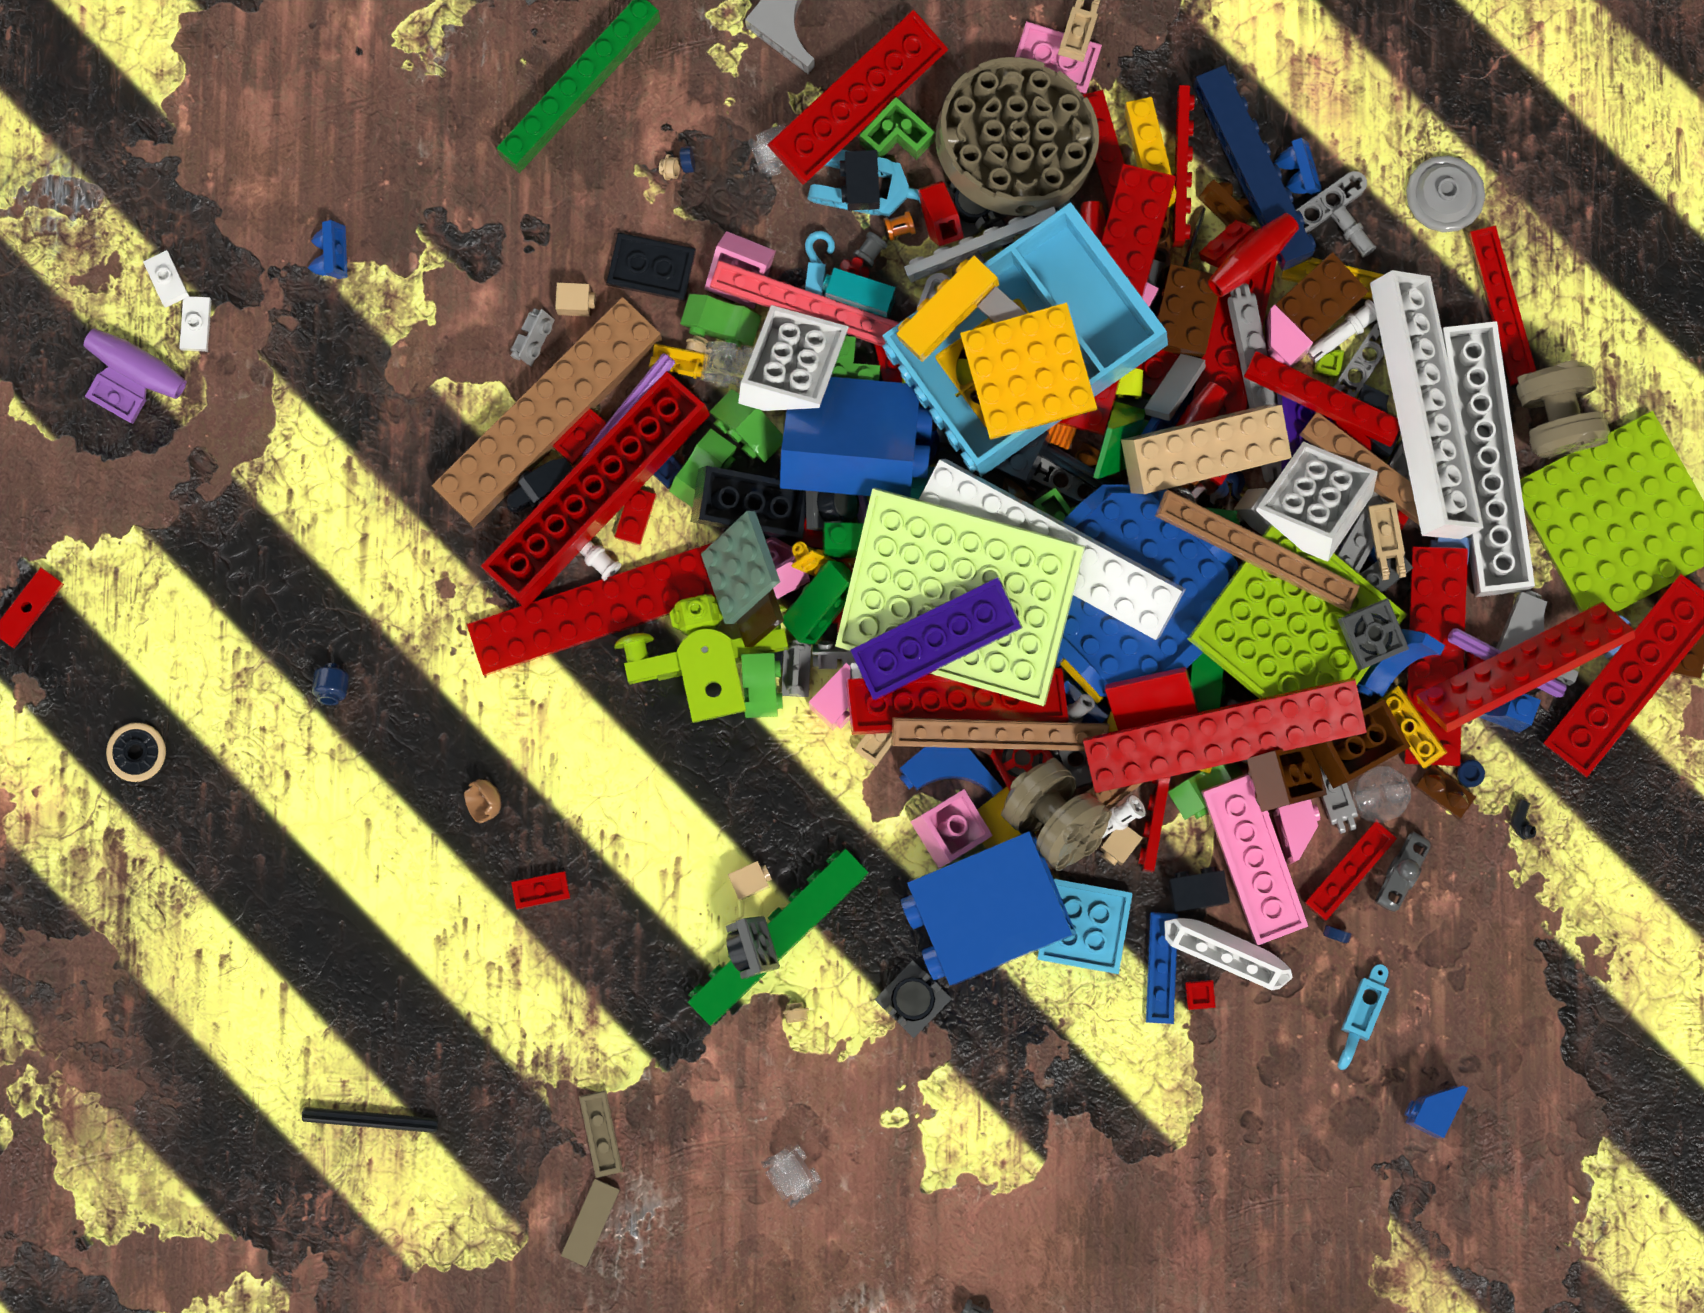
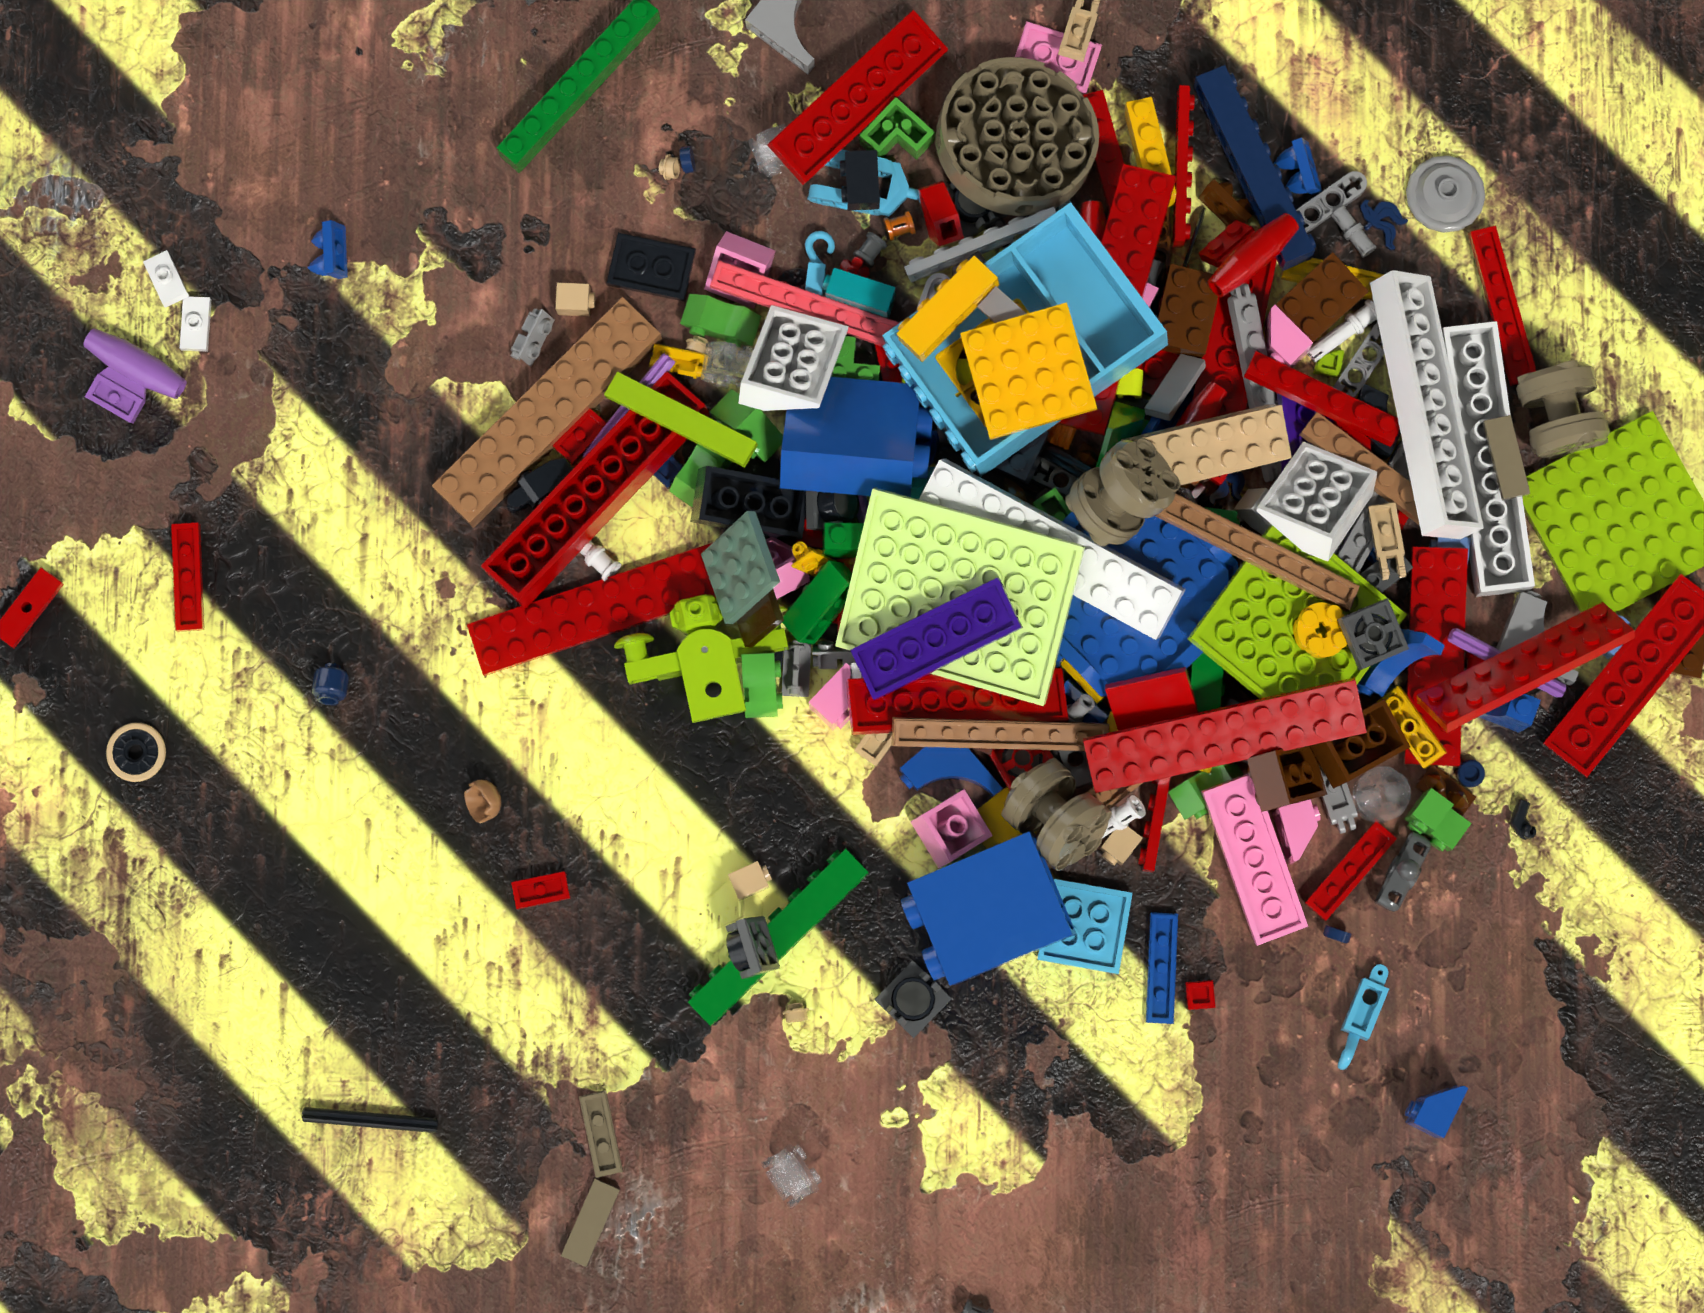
(187, 577): none -> red plate
(635, 517): red plate -> none
(681, 419): none -> lime tile
(1122, 492): none -> dark tan piece
(1198, 890): black brick -> none
(1227, 952): white brick -> none
(1305, 630): none -> yellow plate
(1381, 211): none -> dark blue piece
(1437, 820): none -> bright green brick
(1506, 457): none -> dark tan tile

